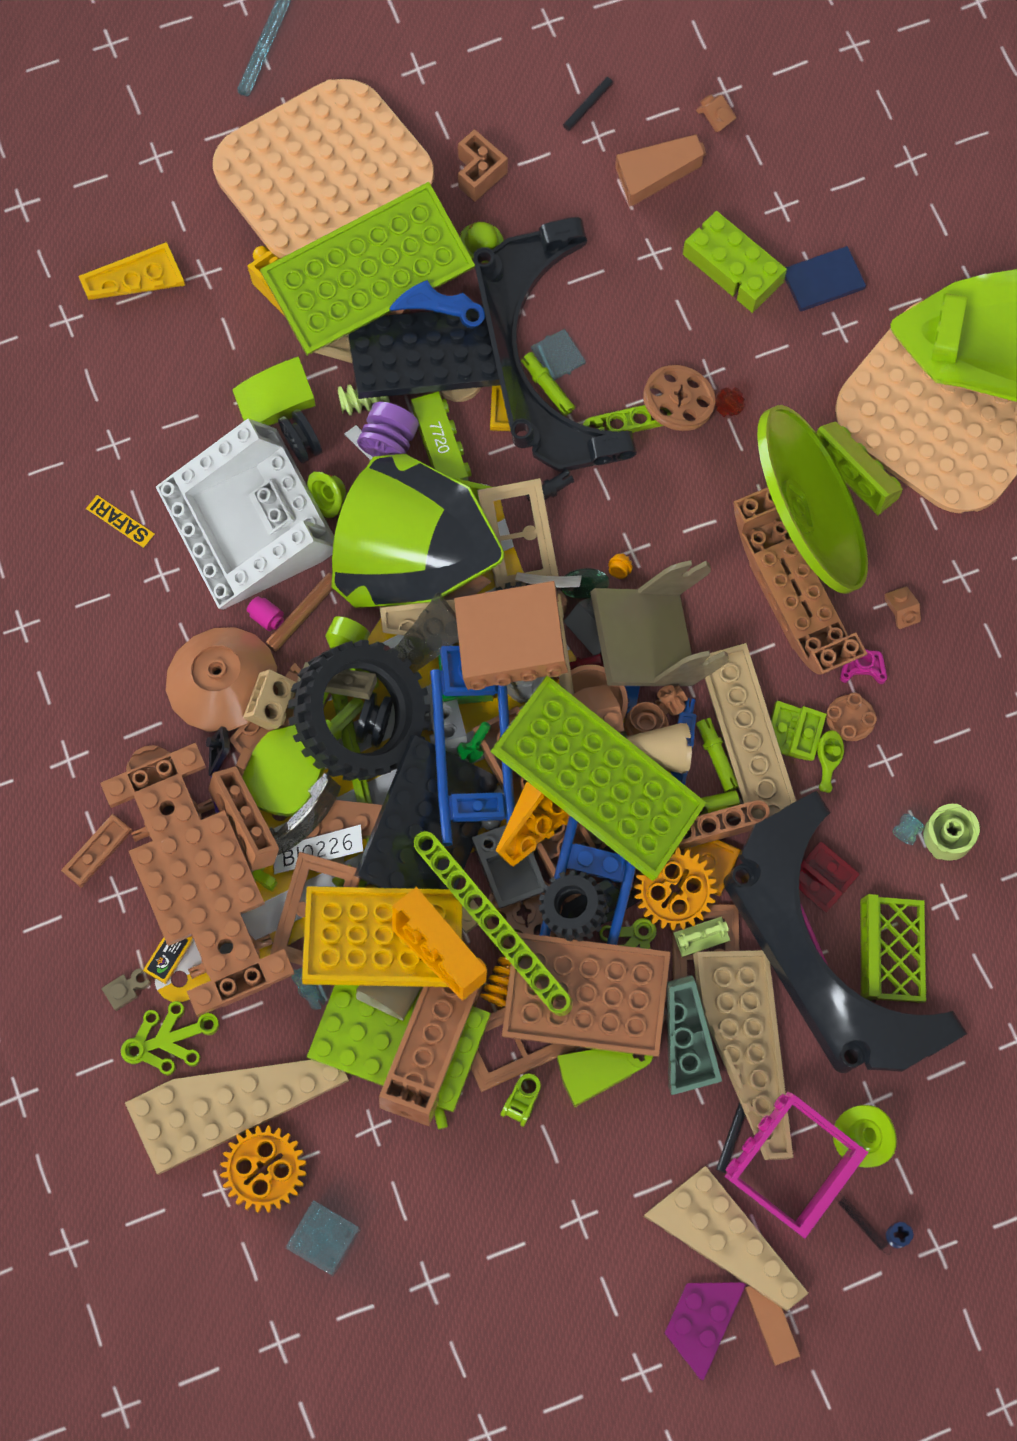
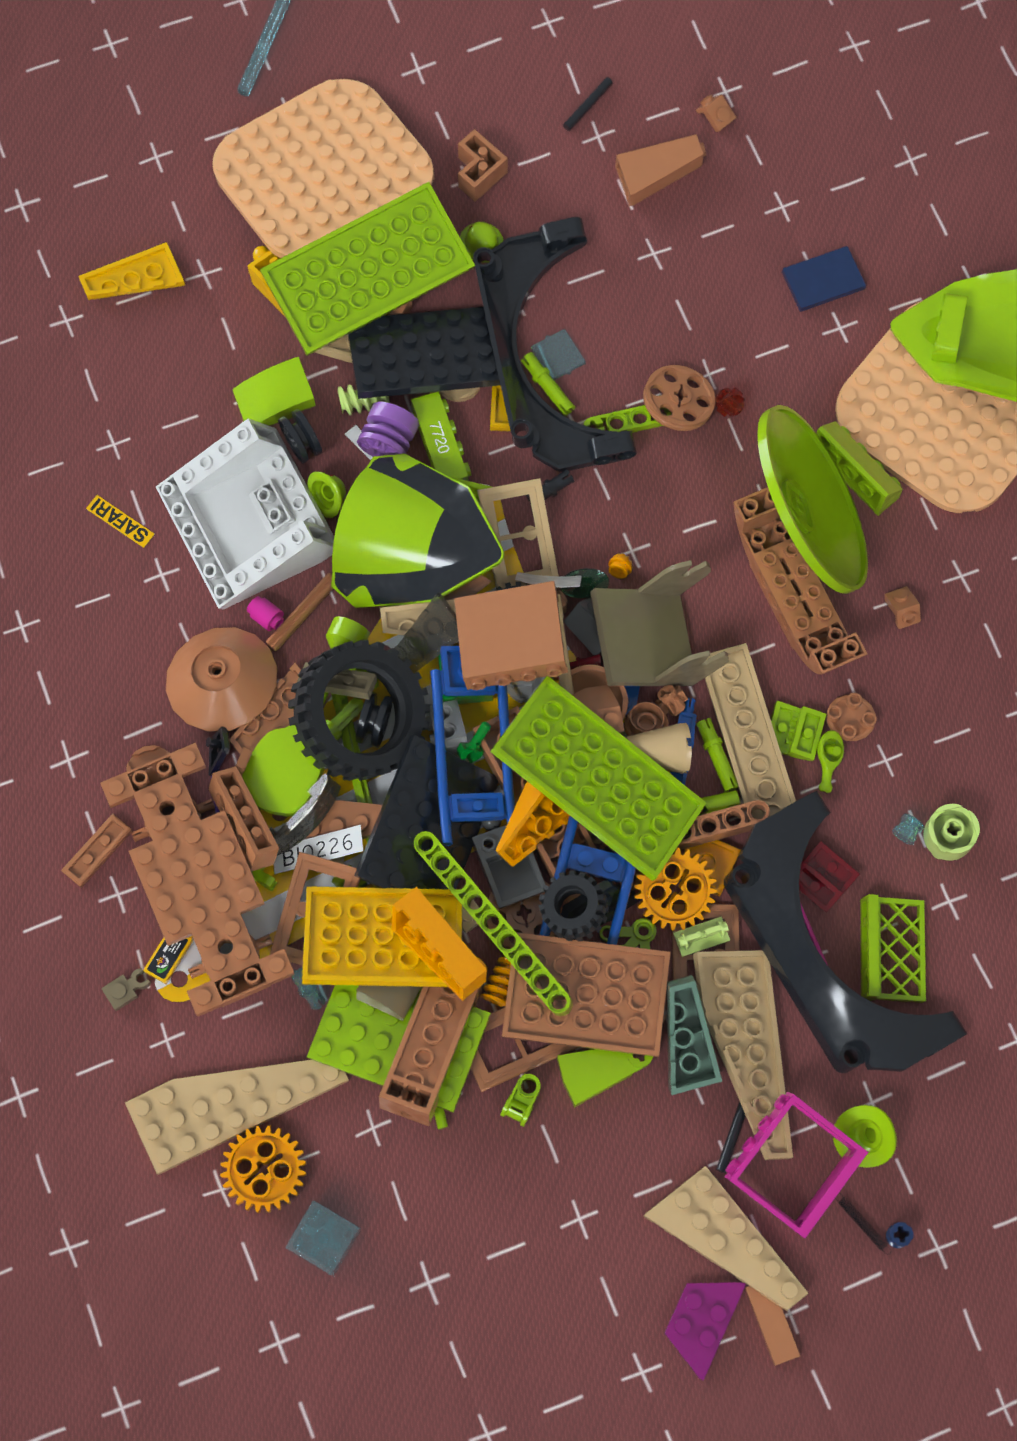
(165, 1039): lime plant -> none
(264, 696): tan brick -> none
(425, 297): blue piece -> none
(732, 259): lime piece -> none
(871, 664): dark pink piece -> none

